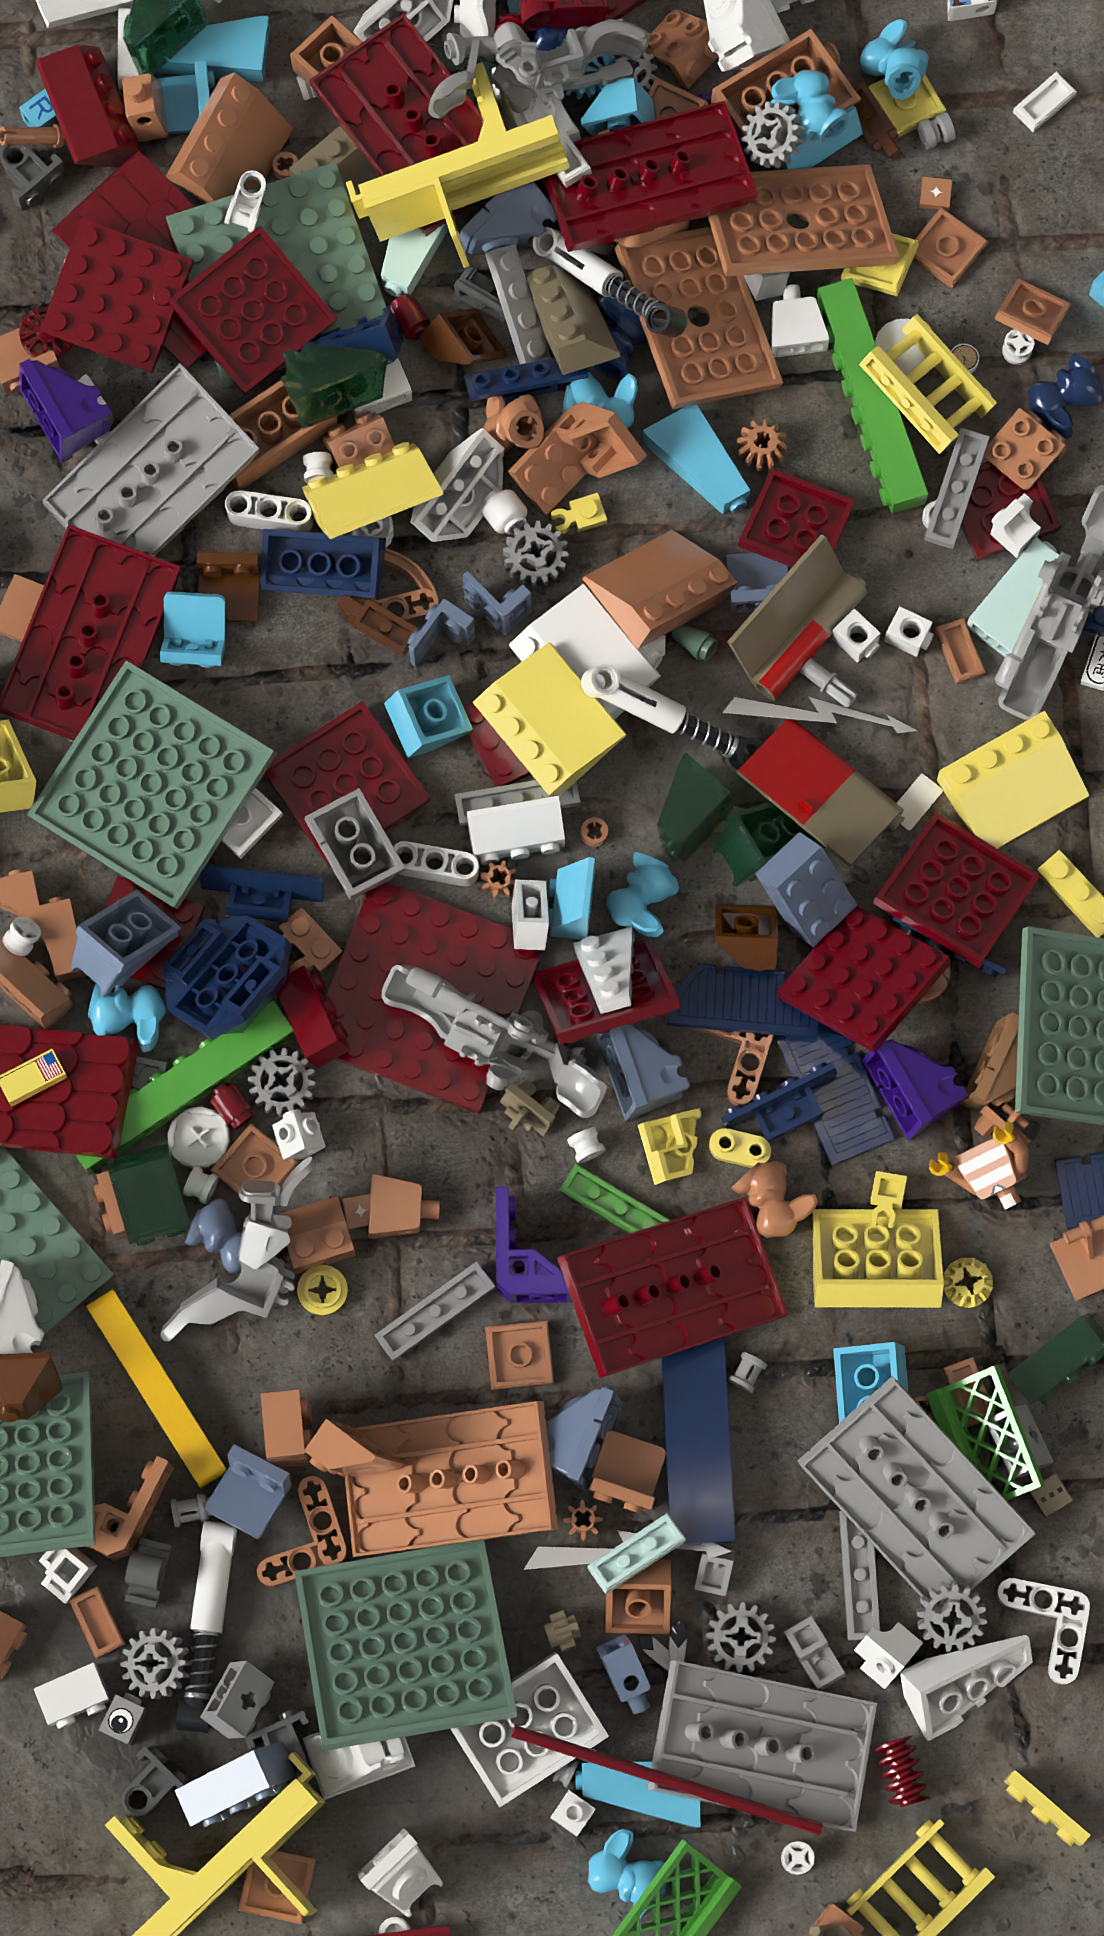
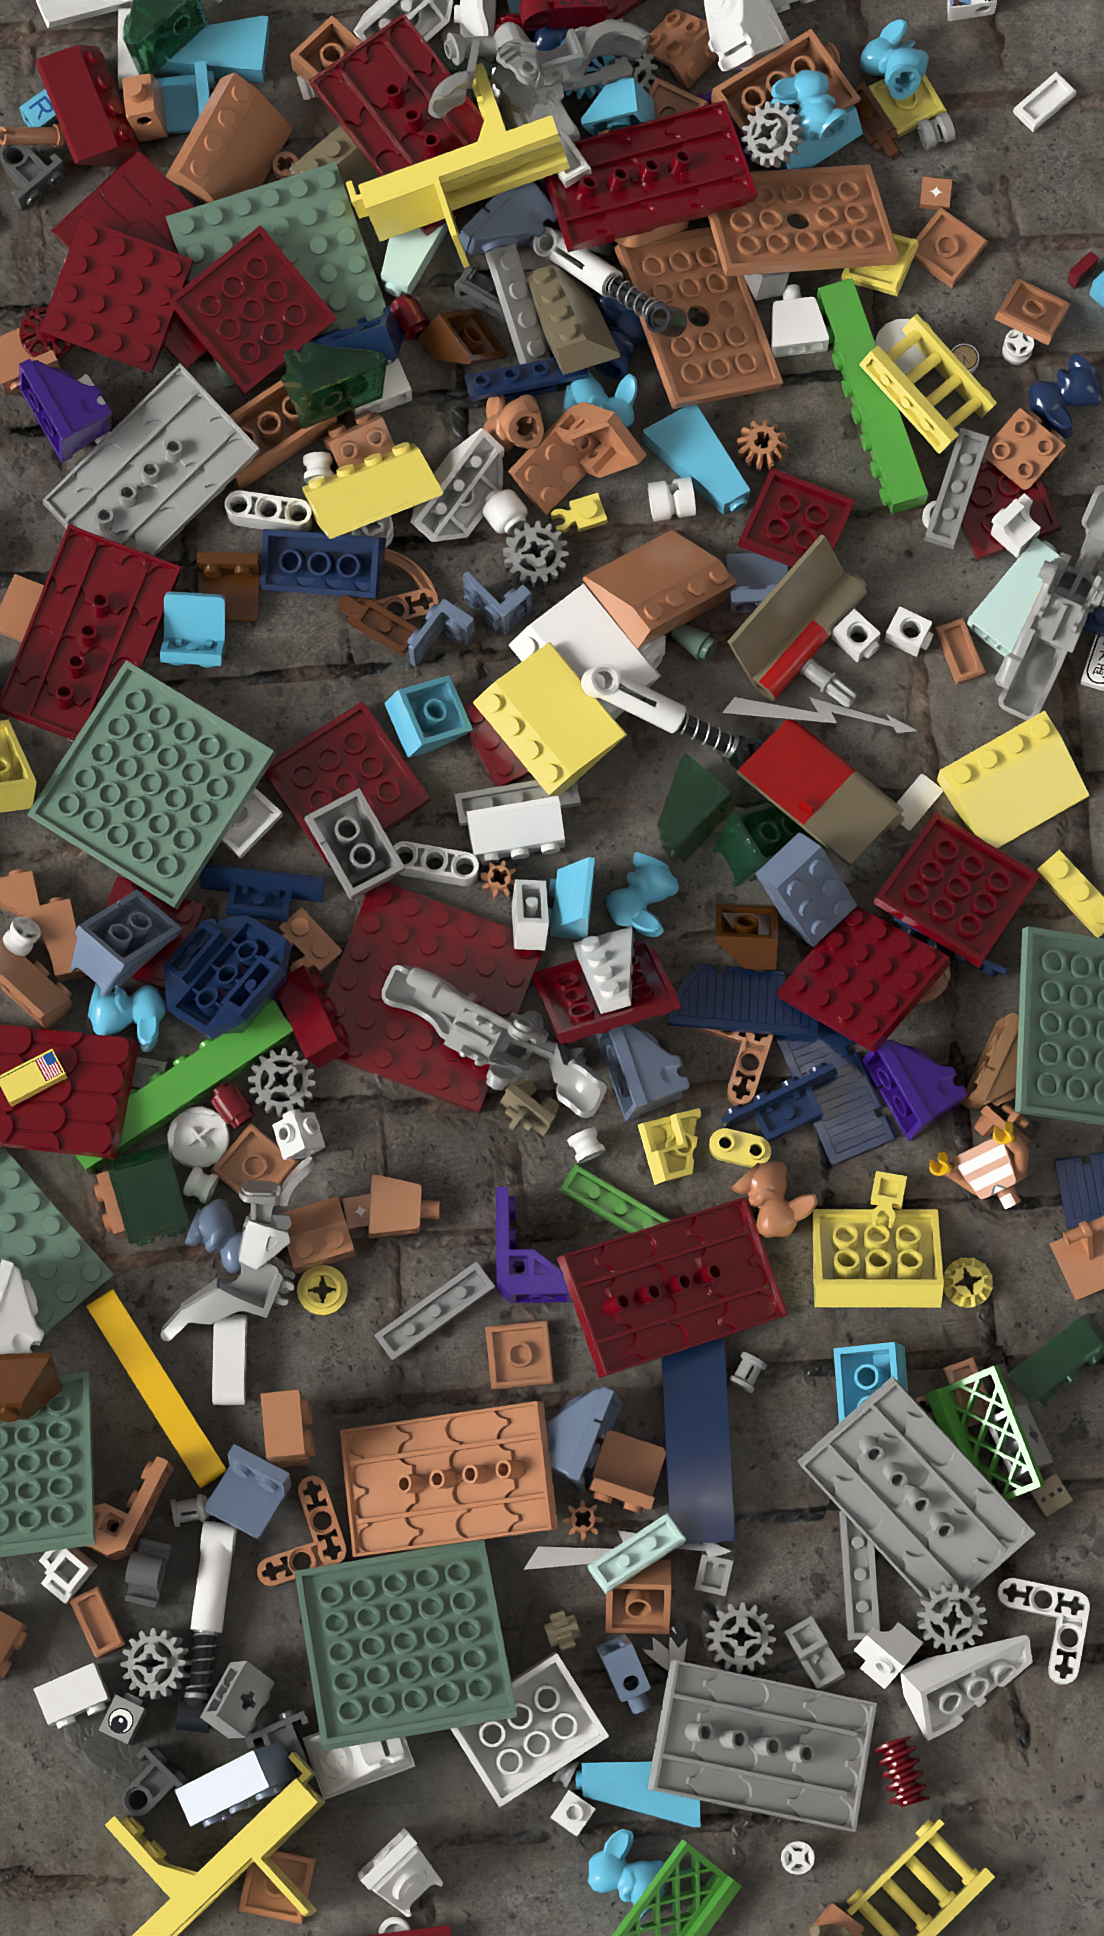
(230, 1360): none -> white beam
(246, 206): white piece -> none
(348, 1451): nougat slope -> none
(603, 832): nougat bush -> none
(666, 1779): dark red piece -> none
(671, 499): none -> white wheel
(1045, 1809): light yellow plate -> none
(1082, 269): none -> dark red tile

